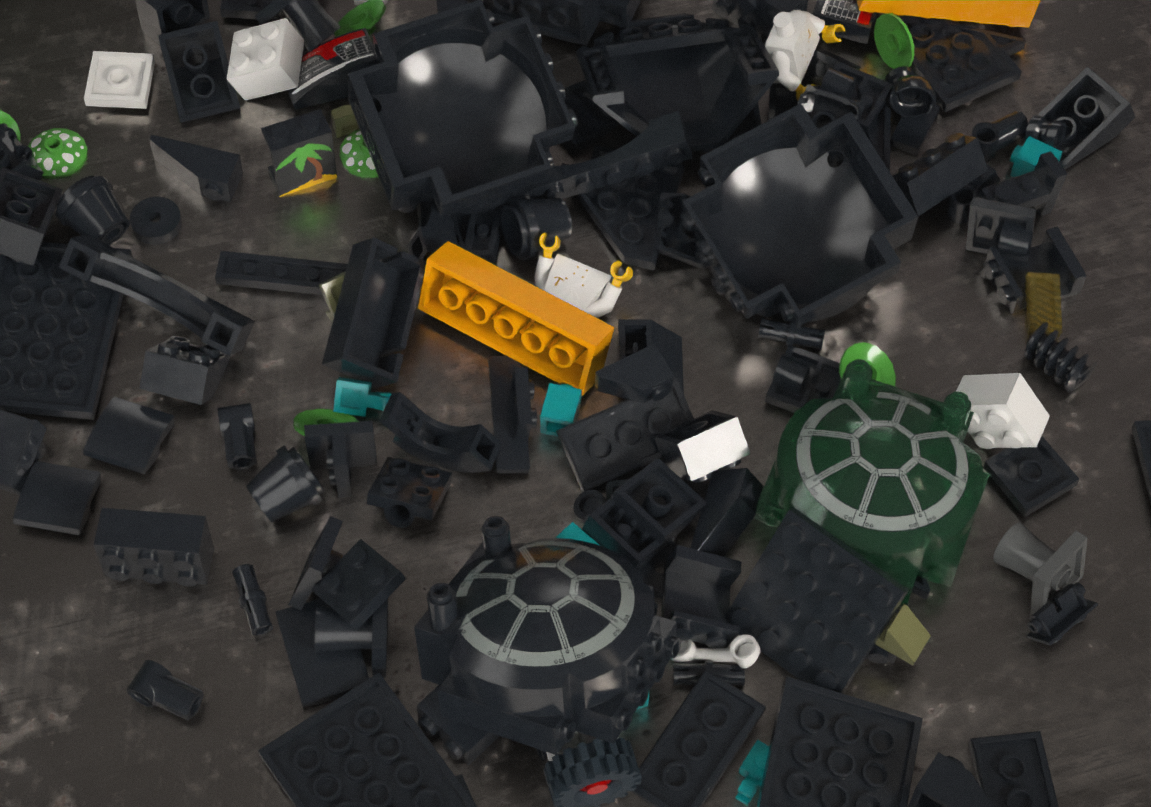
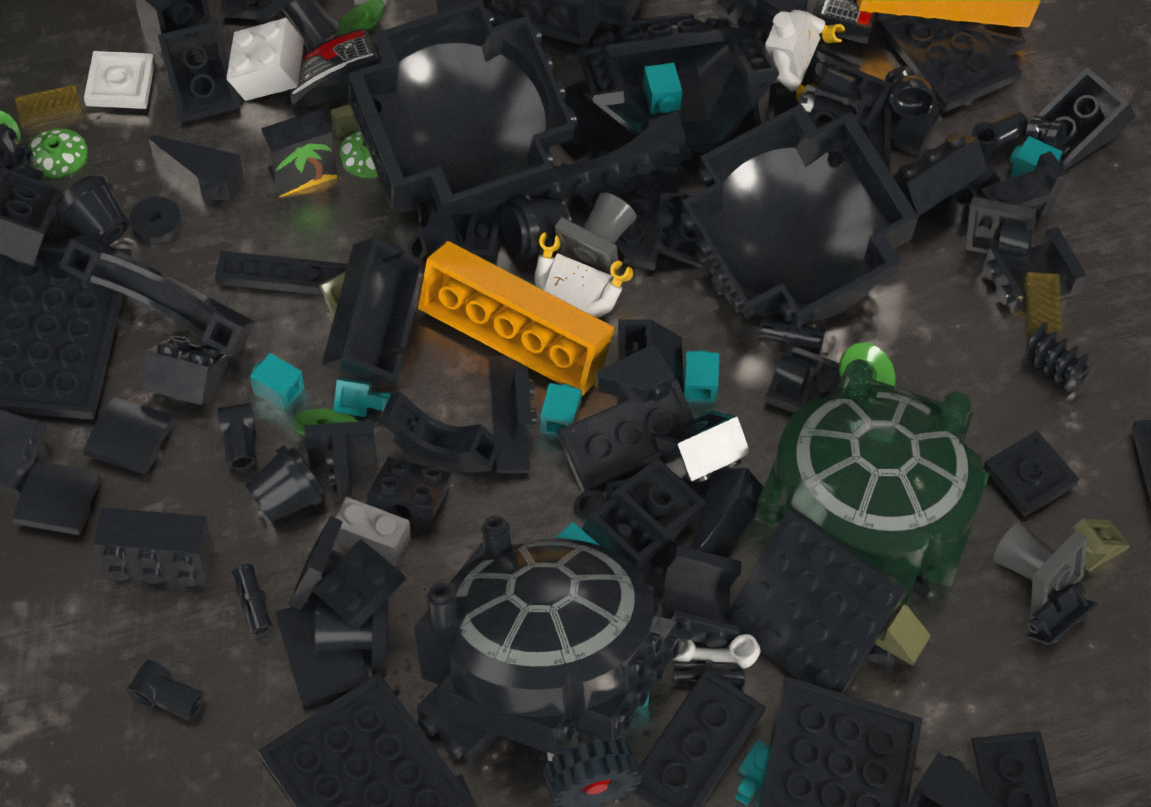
(48, 105): none -> clear yellow tile
(277, 381): none -> teal brick
(379, 529): none -> light grey brick
(595, 240): none -> dark grey plant
(662, 88): none -> teal brick
(701, 376): none -> teal brick
(893, 41): bright green dish -> none
(1004, 411): white brick -> none
(1103, 541): none -> olive slope

